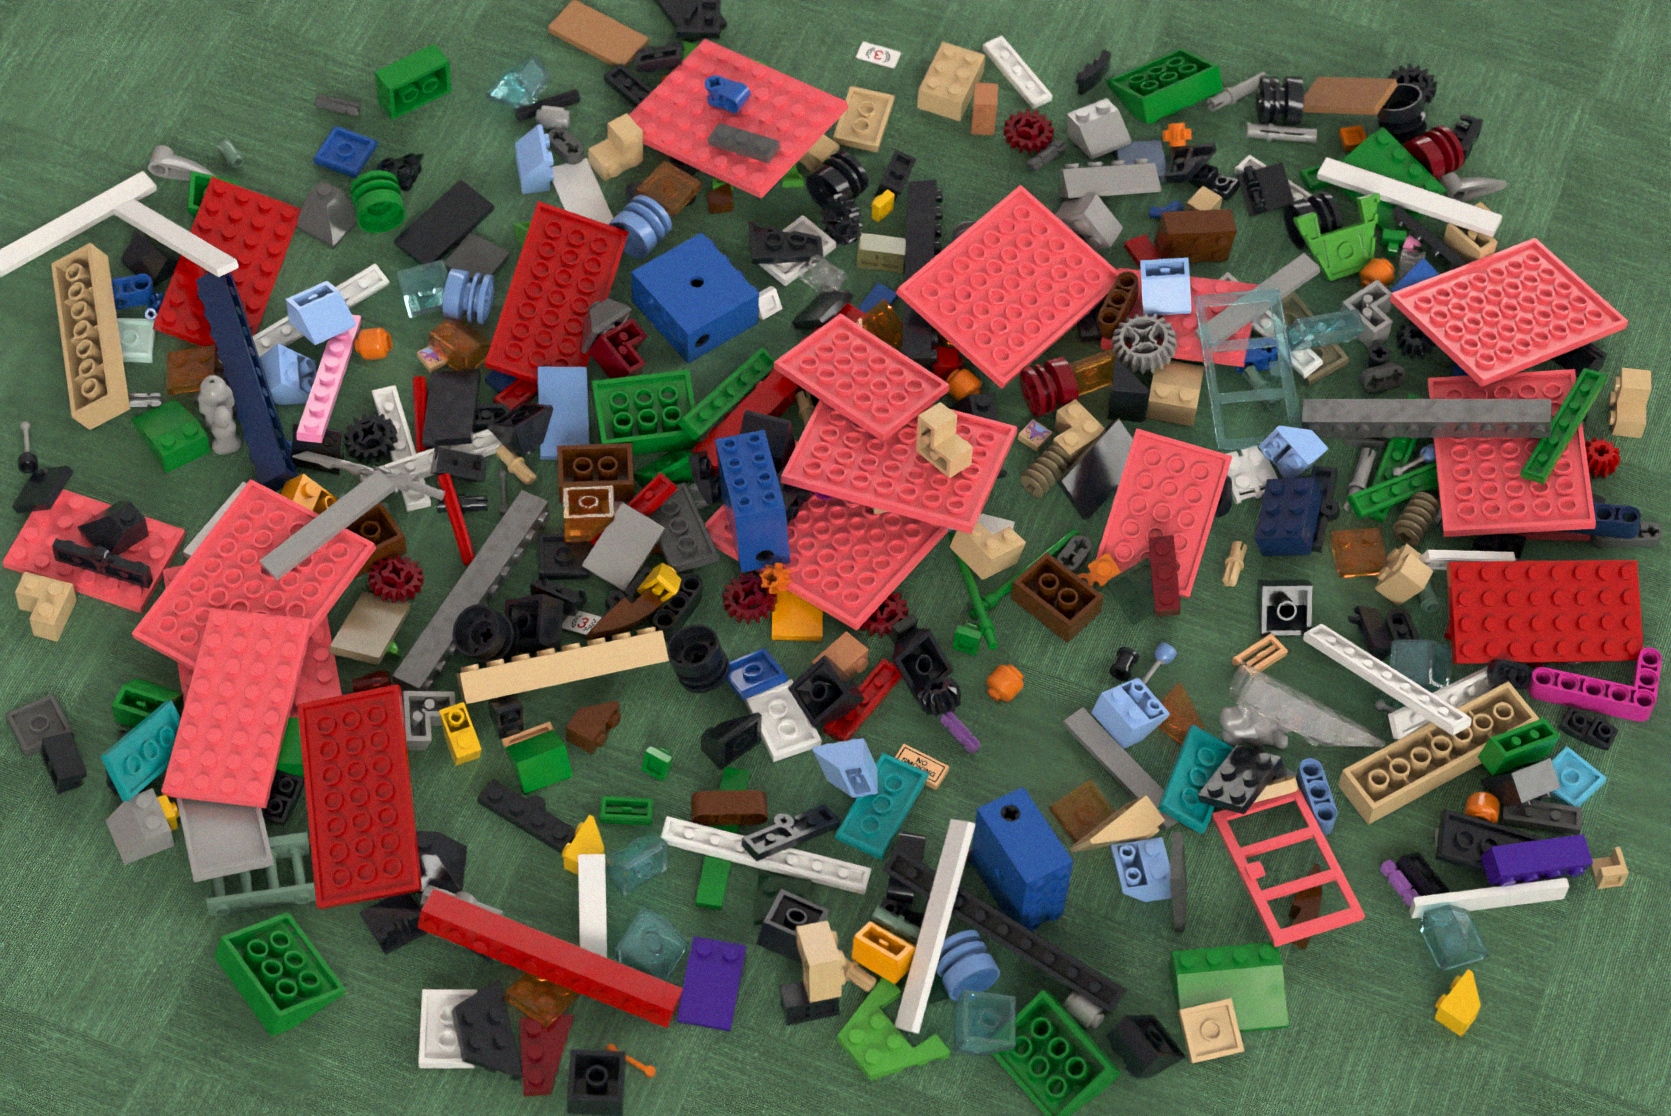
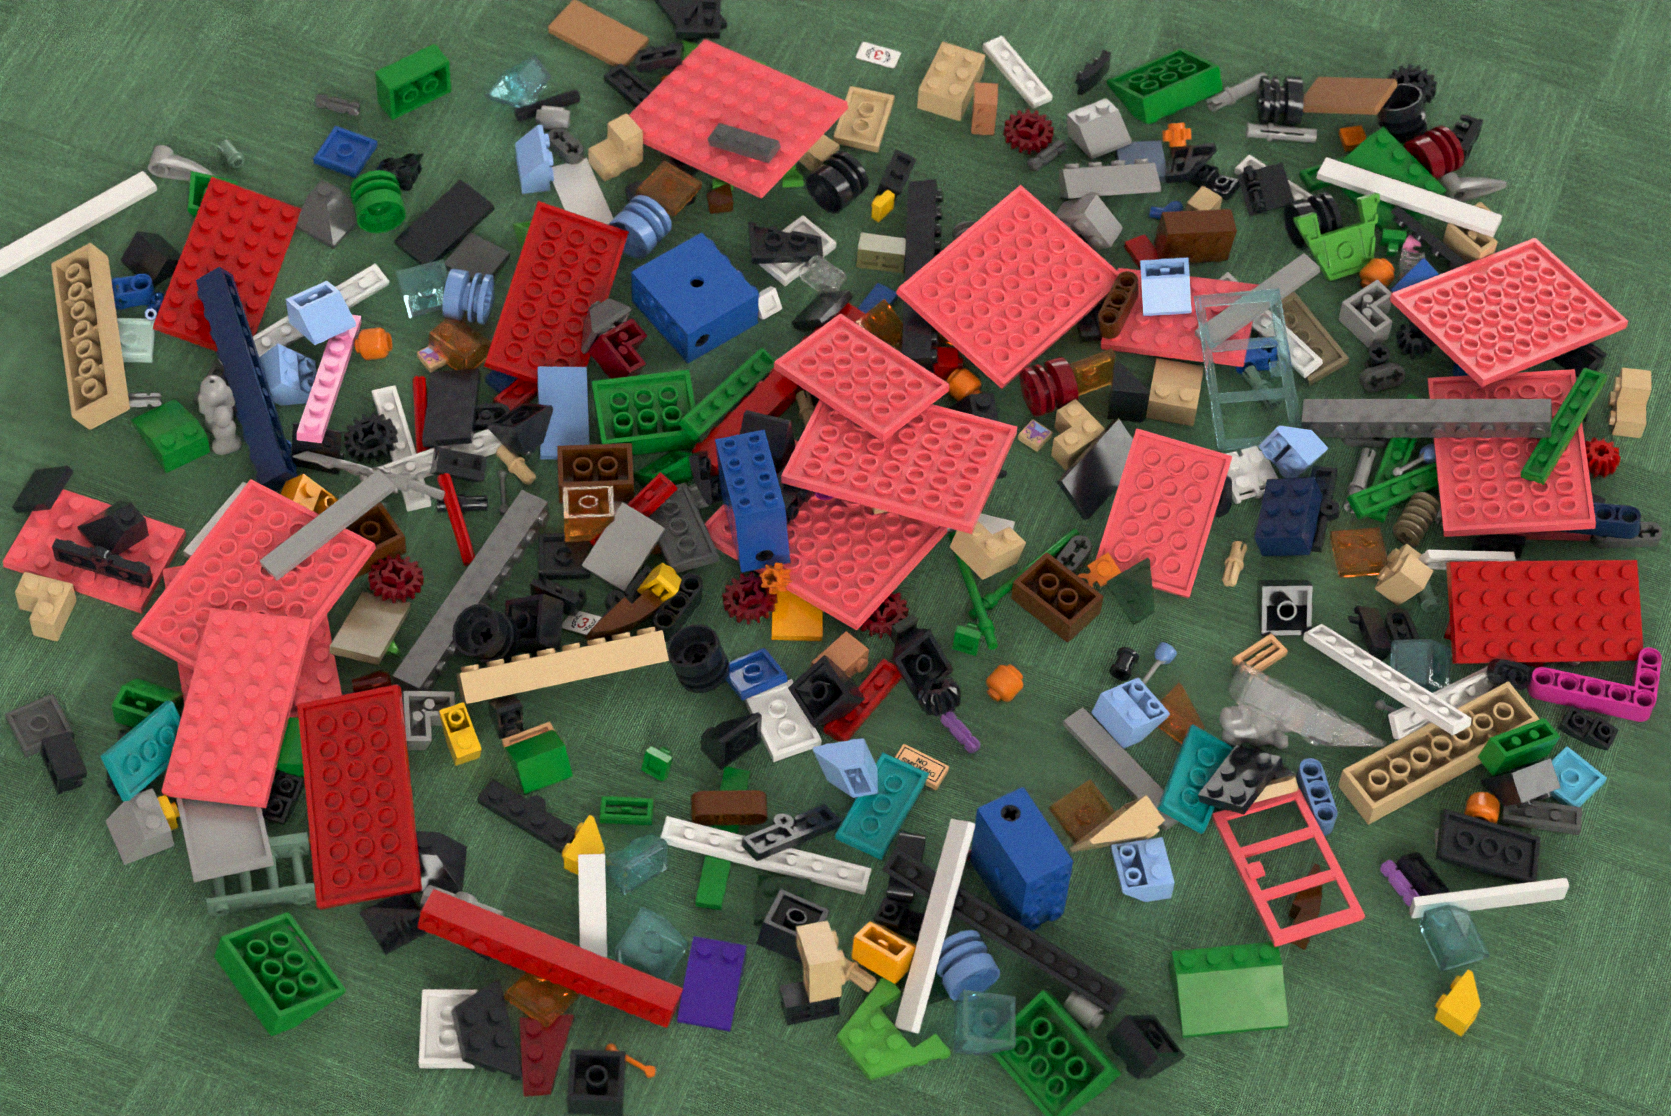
(27, 461): black hinge -> none
(176, 238): white tile -> none
(189, 368): clear orange plate -> none
(591, 725): reddish brown slope -> none
(726, 93): blue piece -> none
(841, 219): black gear -> none
(896, 924): sand green pin -> none
(939, 441): tan brick -> none
(1045, 471): dark tan piece -> none
(1145, 351): light grey gear -> none
(1164, 575): dark red brick -> none
(1178, 881): dark grey tile -> none
(1210, 1030): tan plate -> none
(1324, 330): clear light blue brick -> none
(1537, 860): dark purple brick -> none
(1610, 870): tan panel -> none

